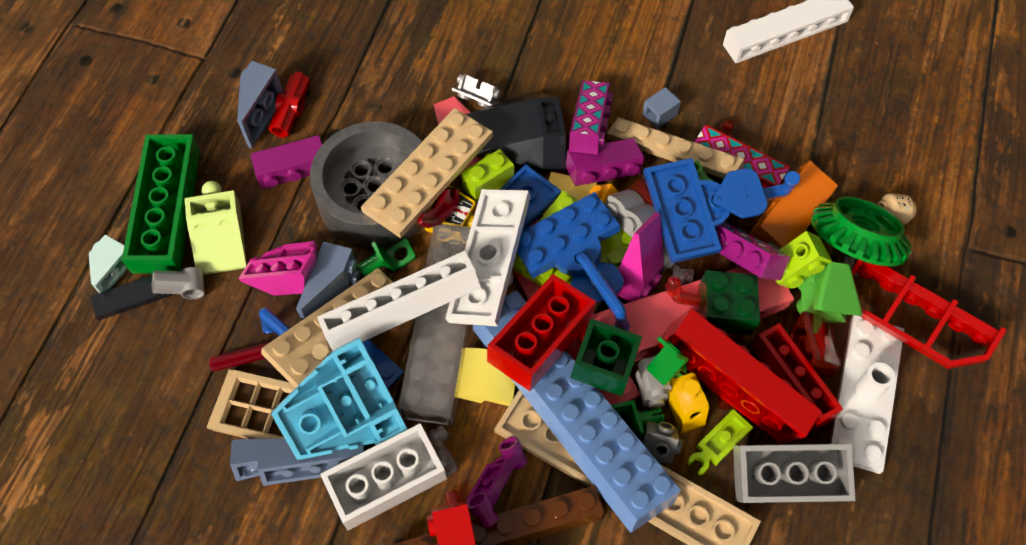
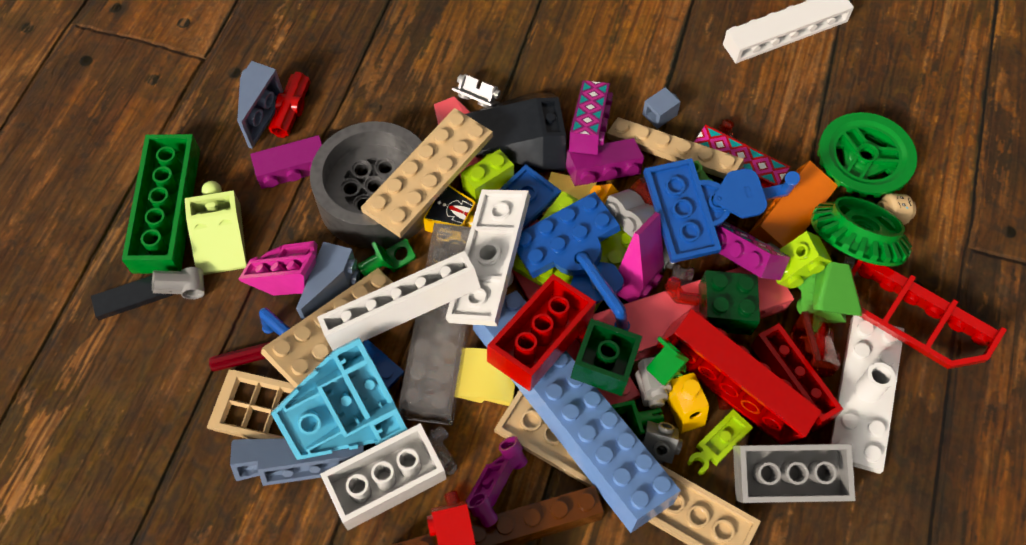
(106, 263): light aqua slope -> none
(443, 209): dark red piece -> none
(886, 142): none -> green gear

